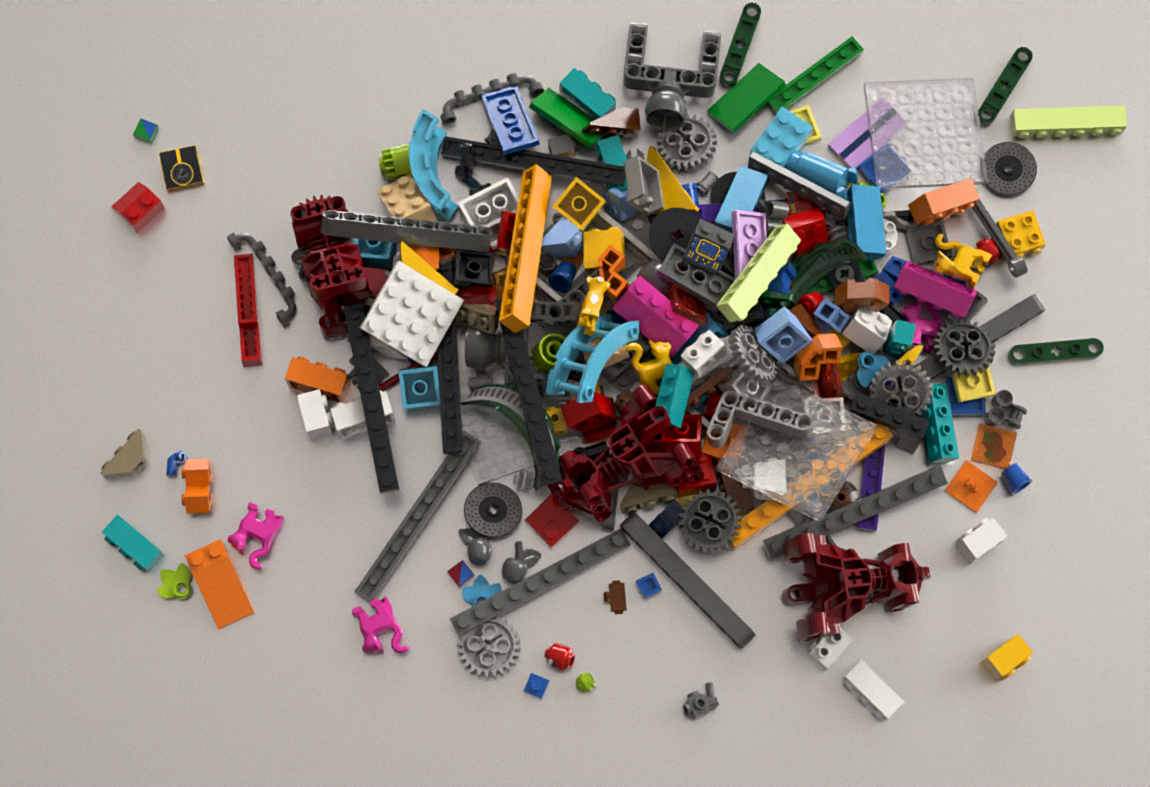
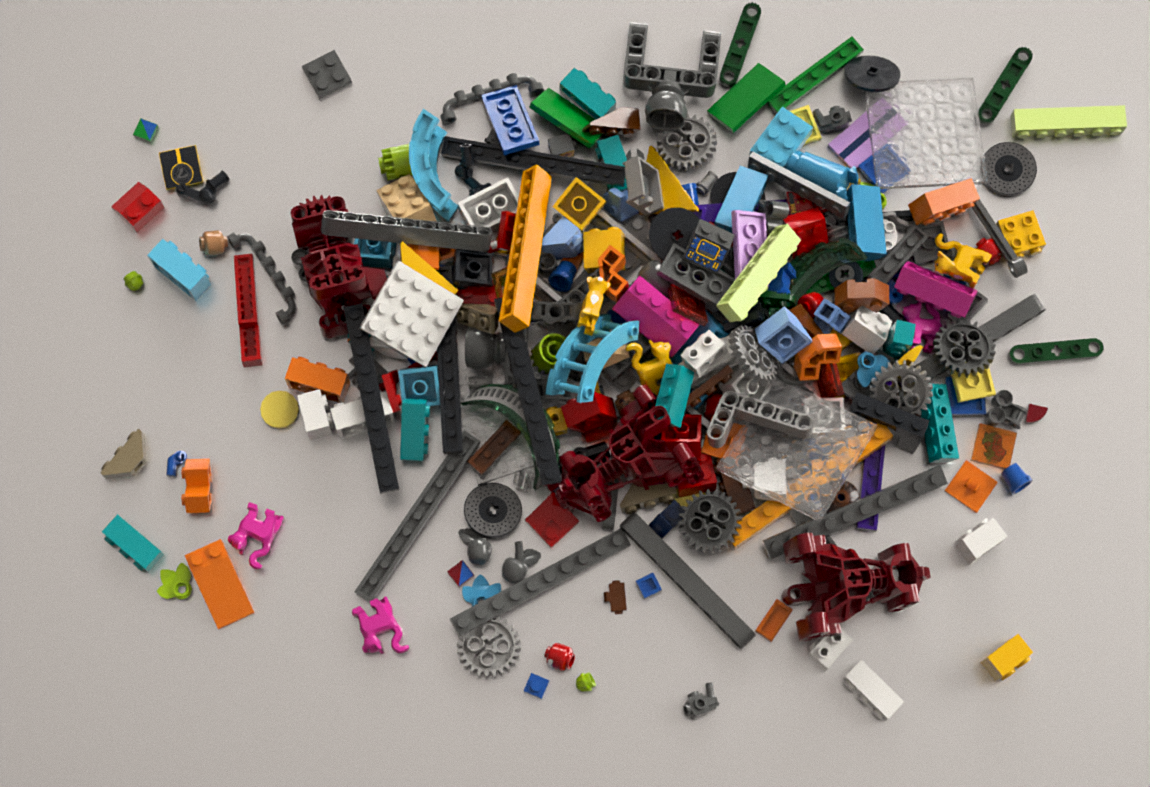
(133, 281): none -> lime plate
(179, 269): none -> medium azure brick
(206, 194): none -> black pin
(213, 243): none -> medium nougat head
(279, 409): none -> light yellow tile
(326, 74): none -> dark grey plate
(390, 382): none -> red plate
(414, 429): none -> teal brick
(494, 447): none -> reddish brown plate
(773, 620): none -> orange tile
(836, 120): none -> dark grey piece
(872, 73): none -> black piece
(899, 255): none -> dark grey tile
(1035, 413): none -> dark red tile

